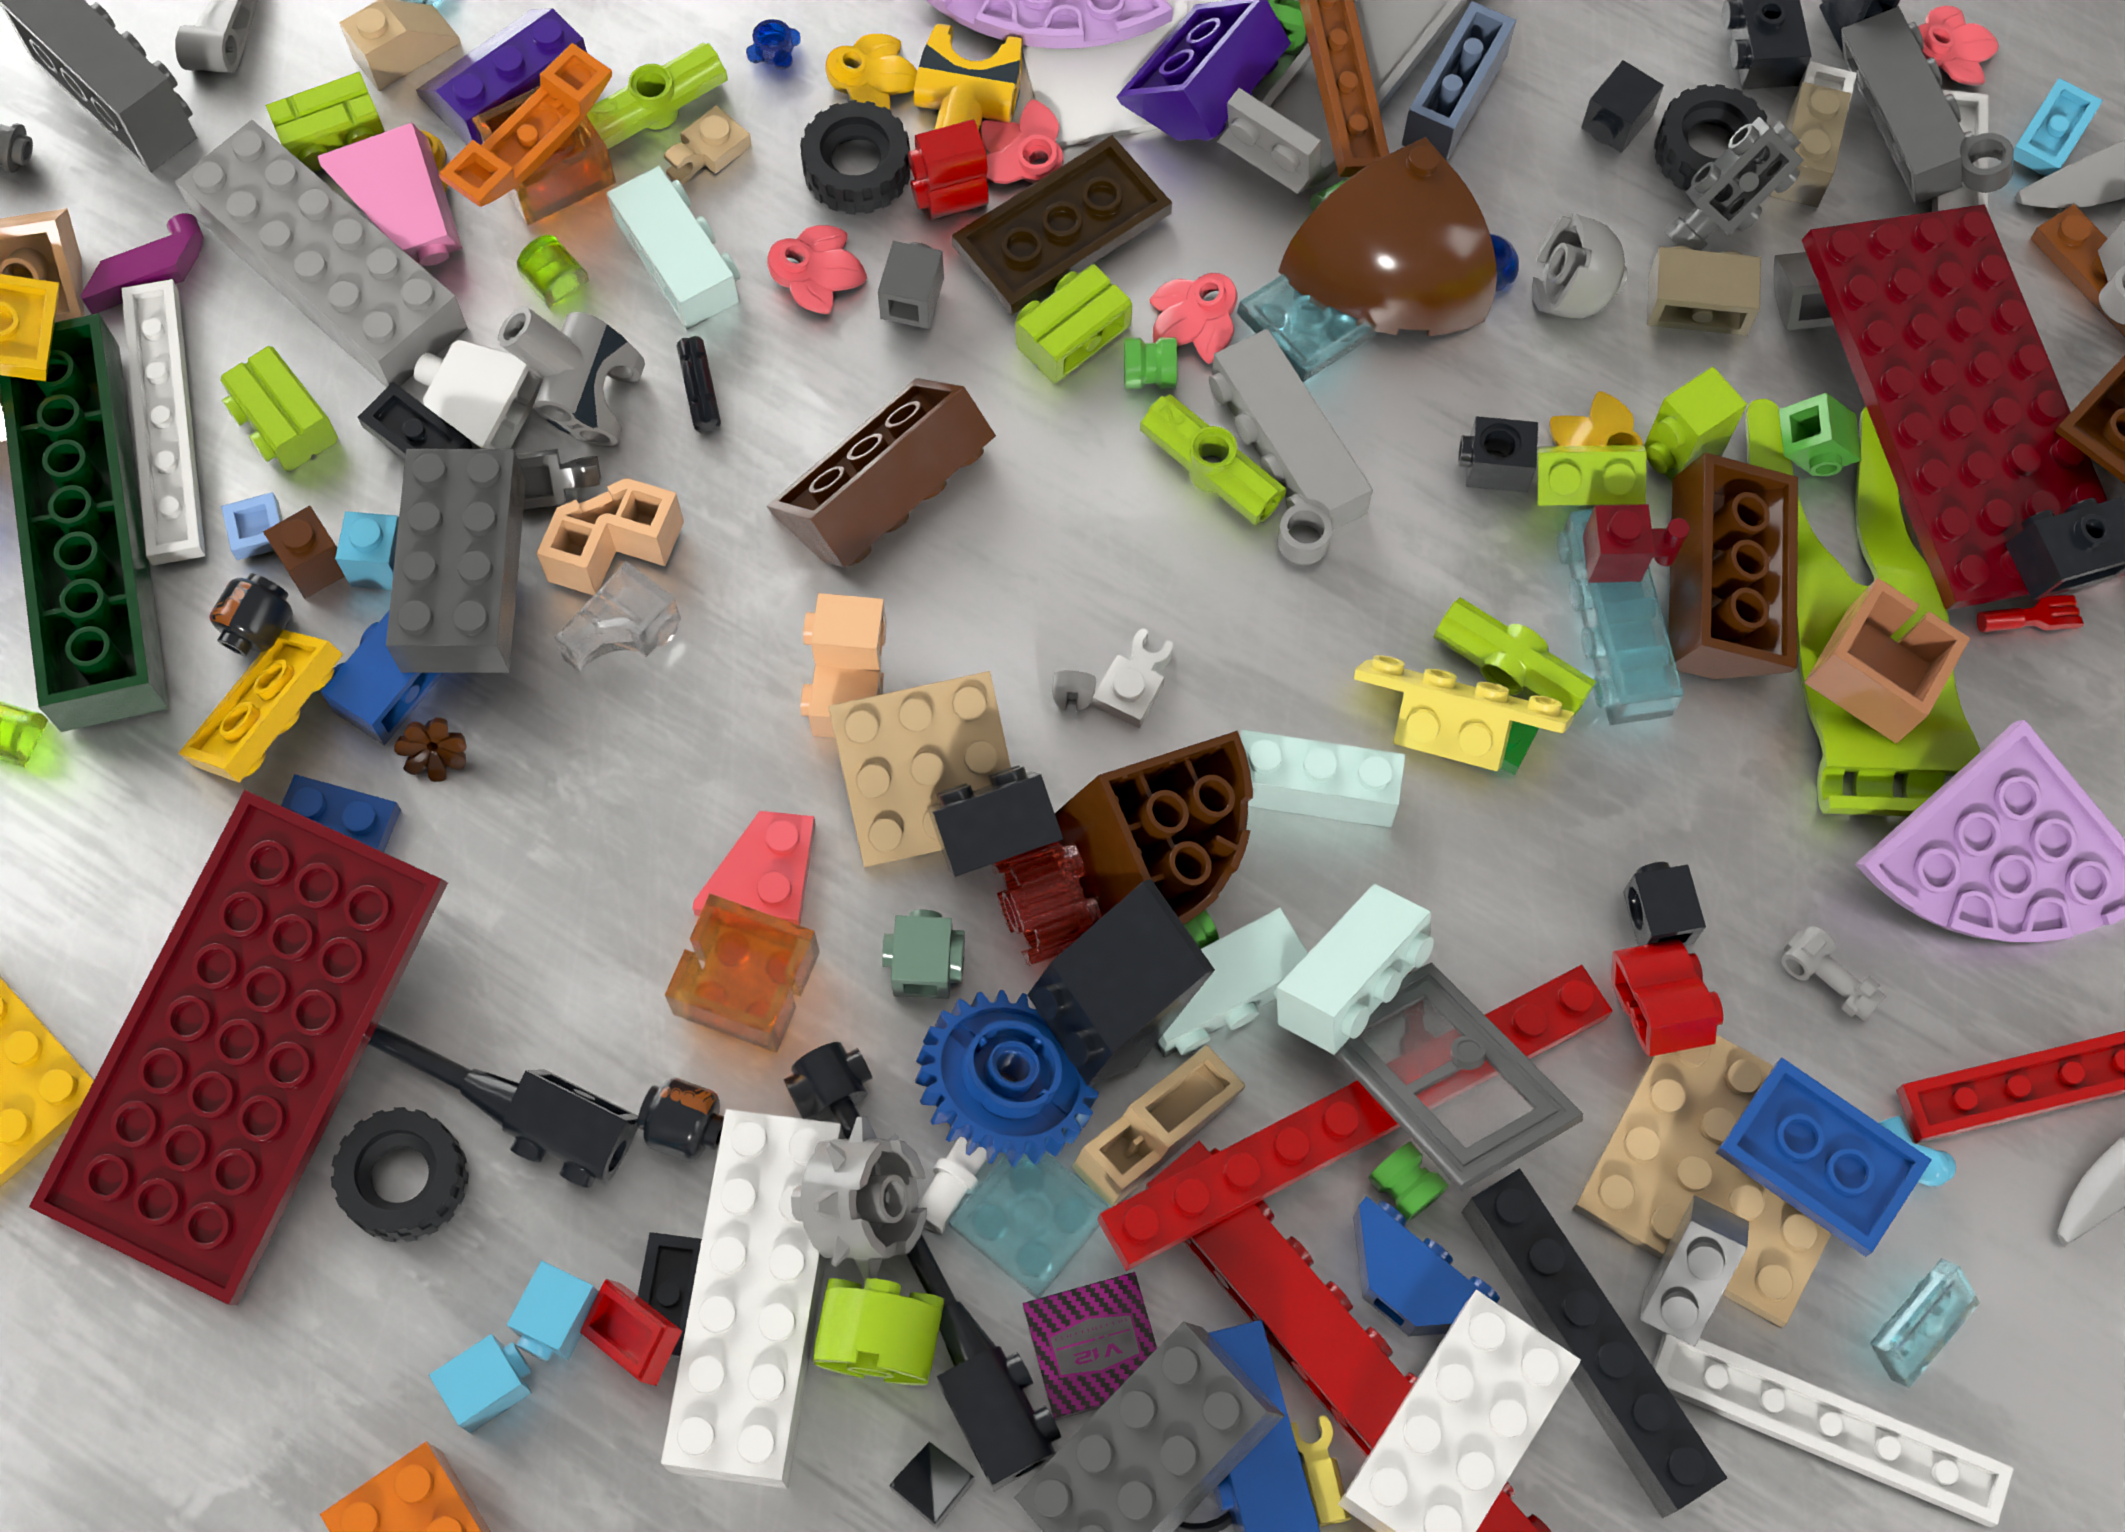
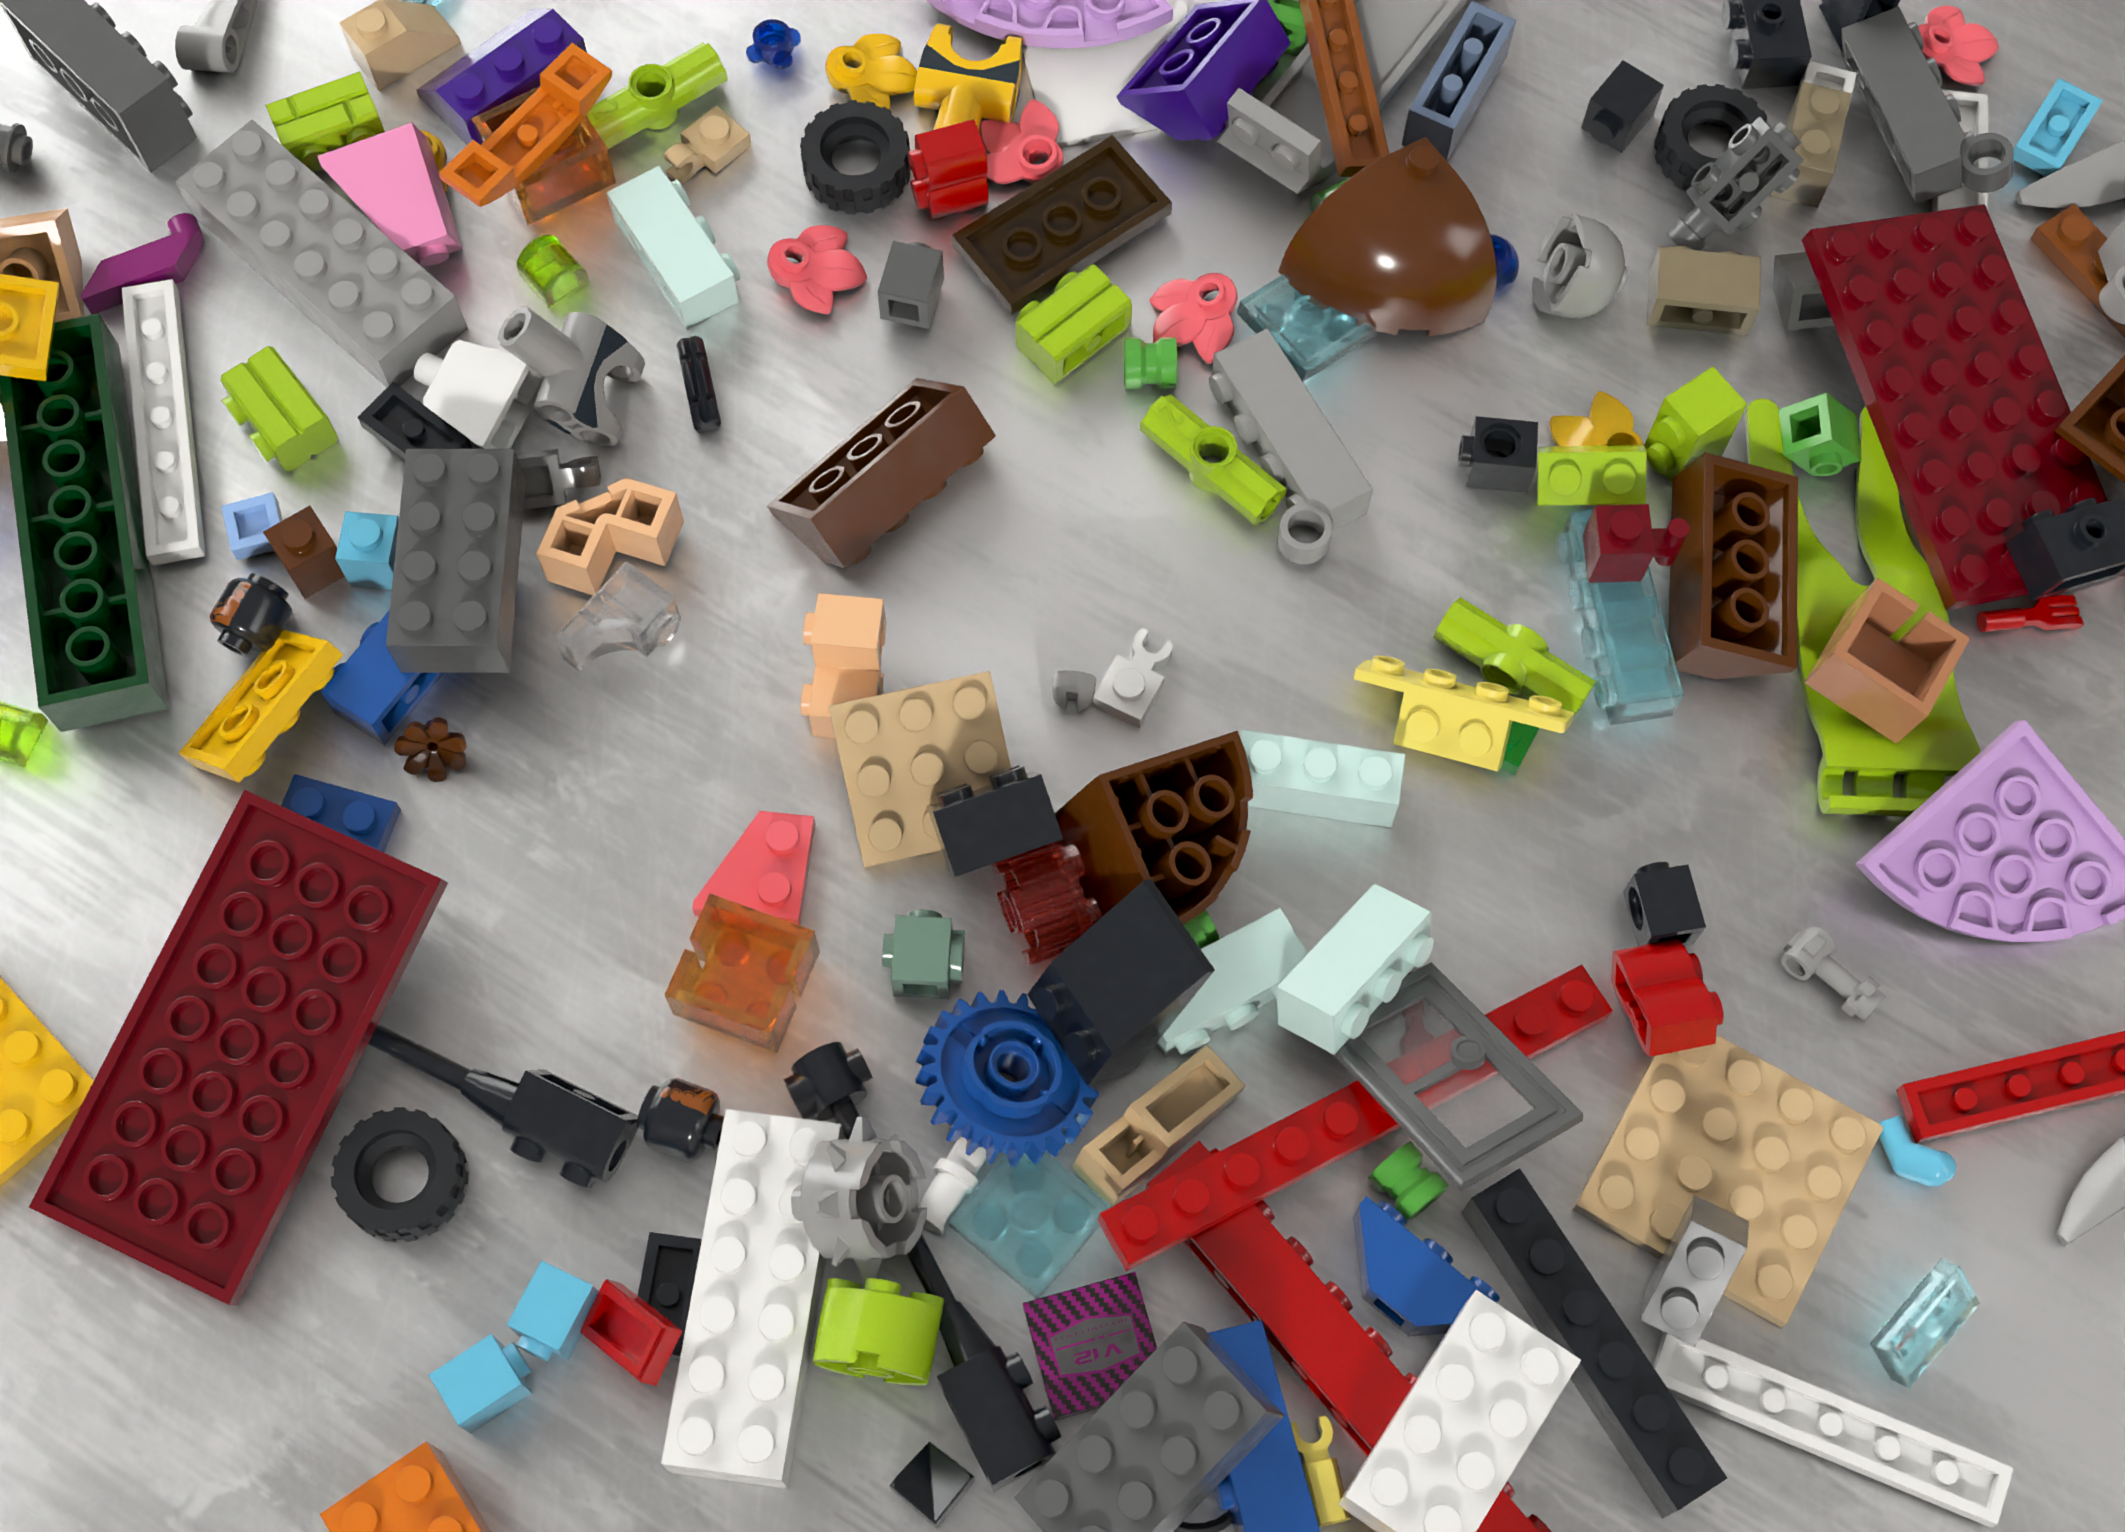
(1824, 1157): blue plate -> none

